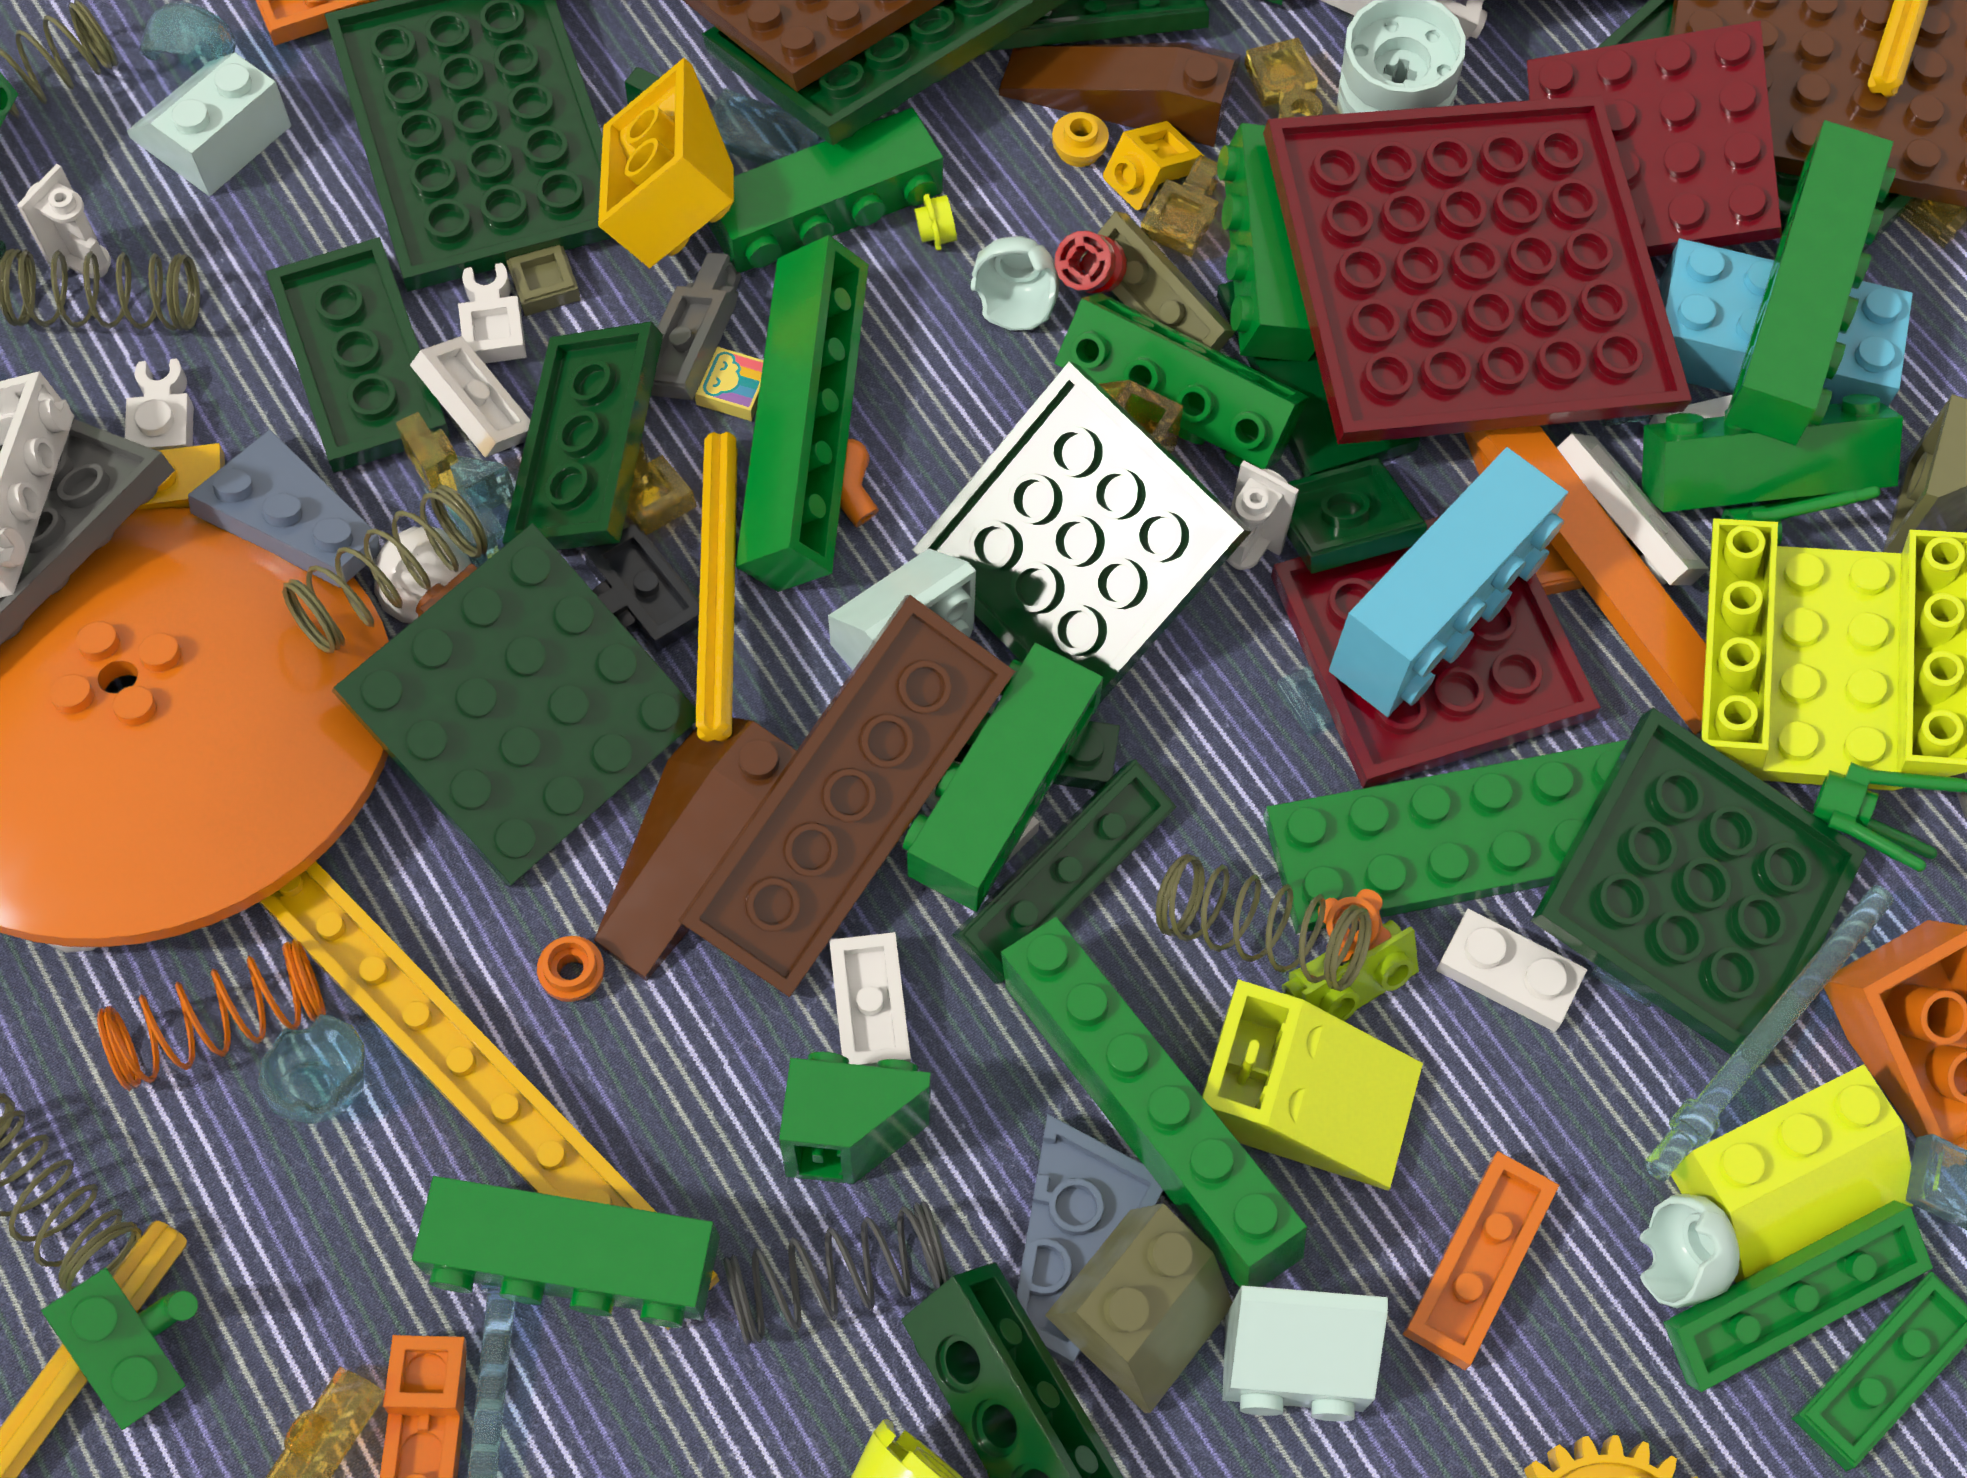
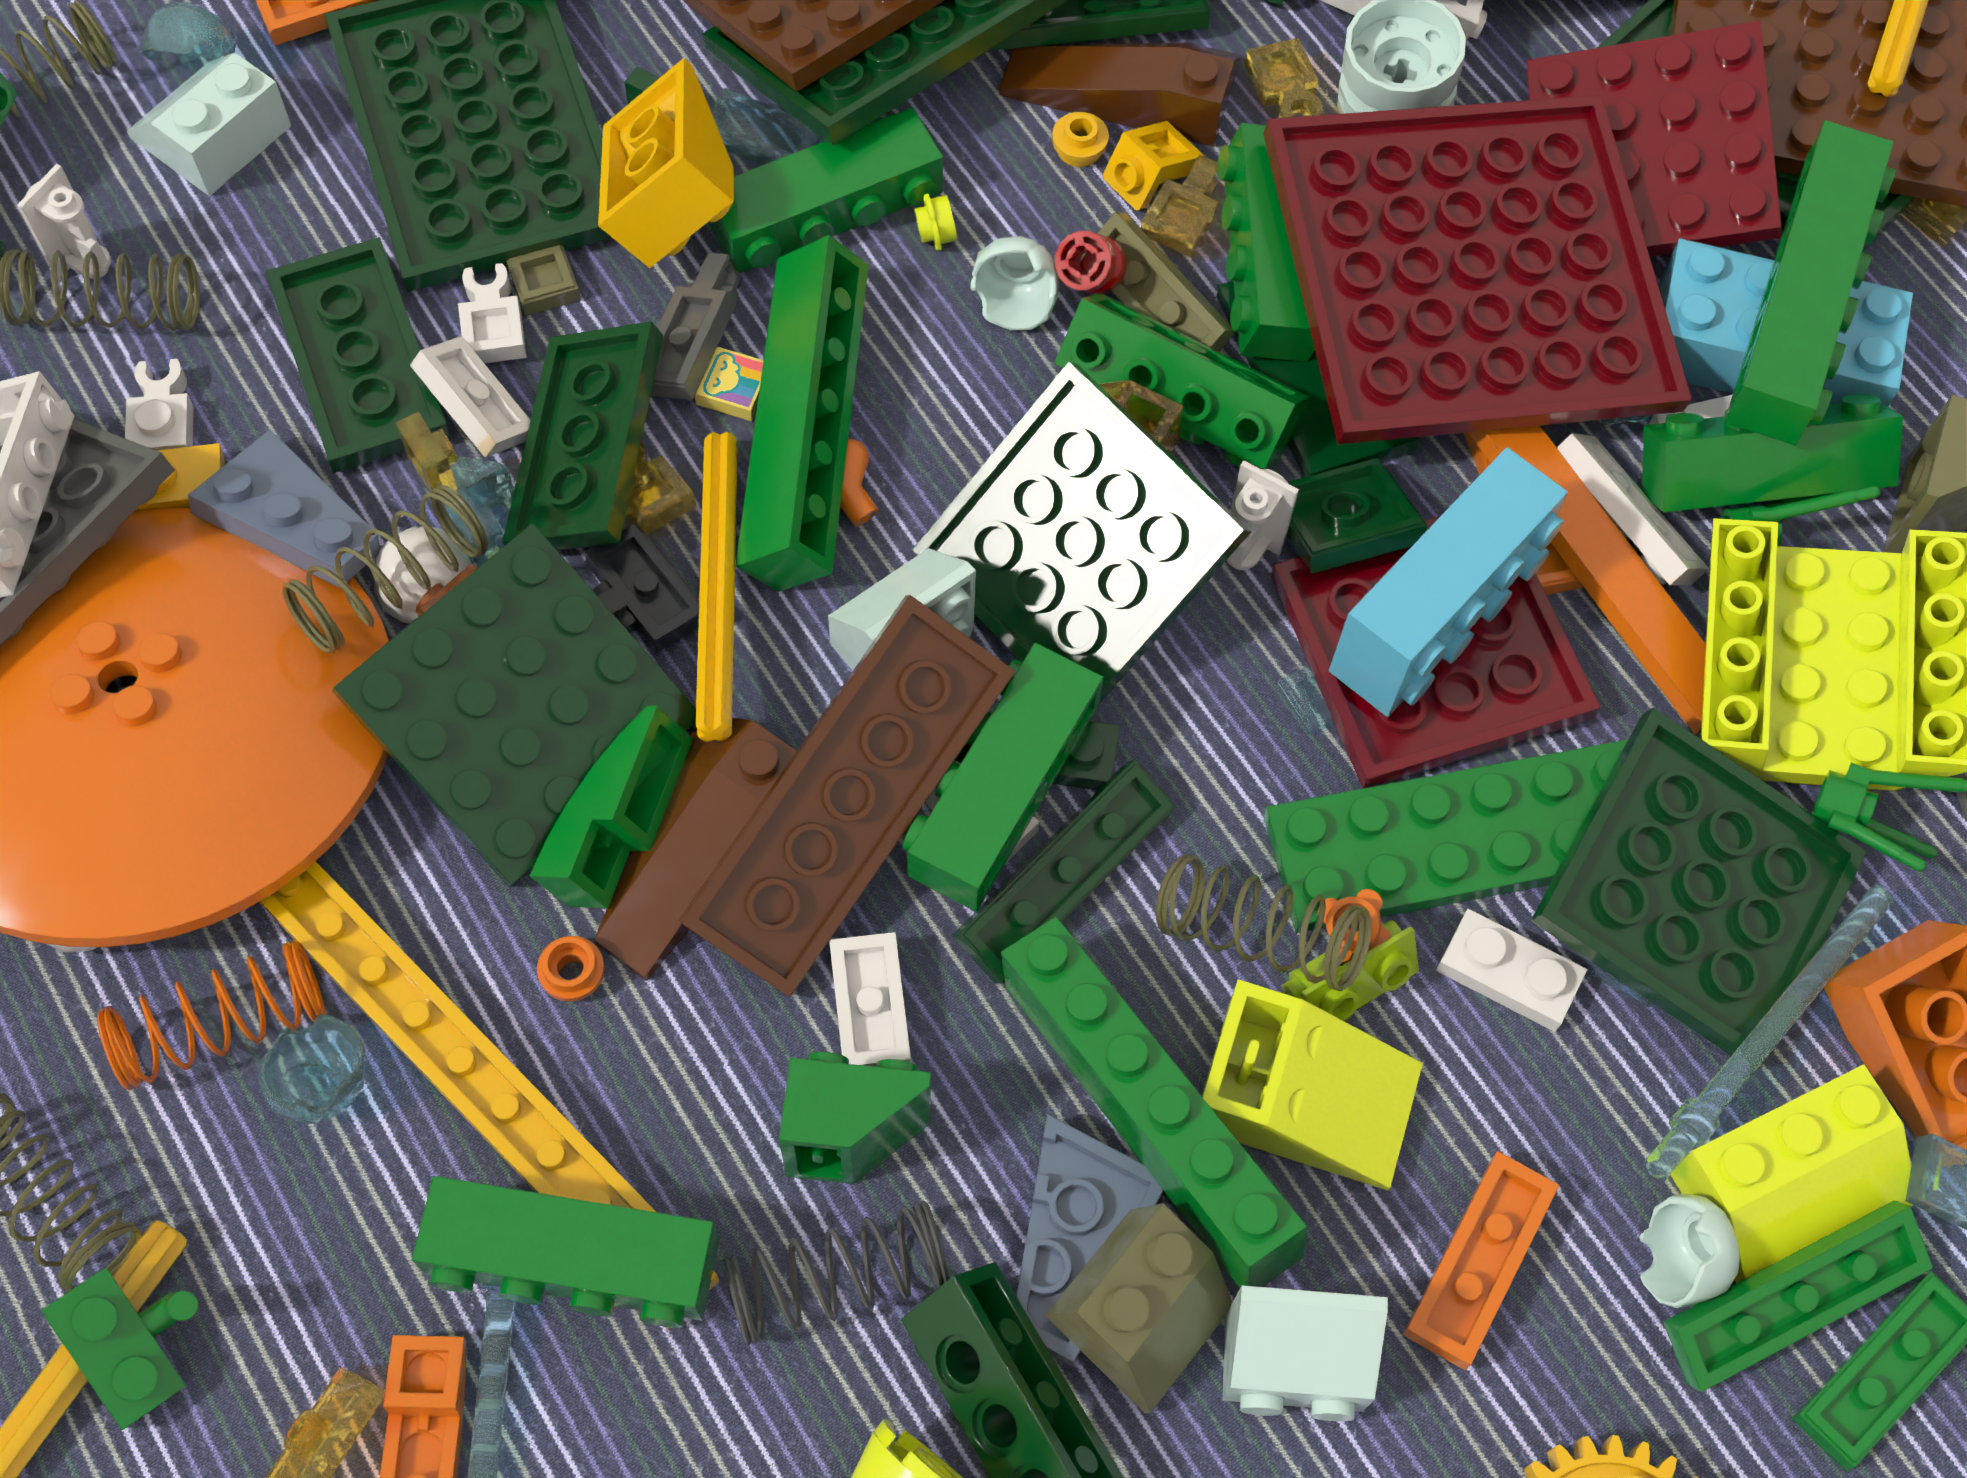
(613, 811): none -> green slope

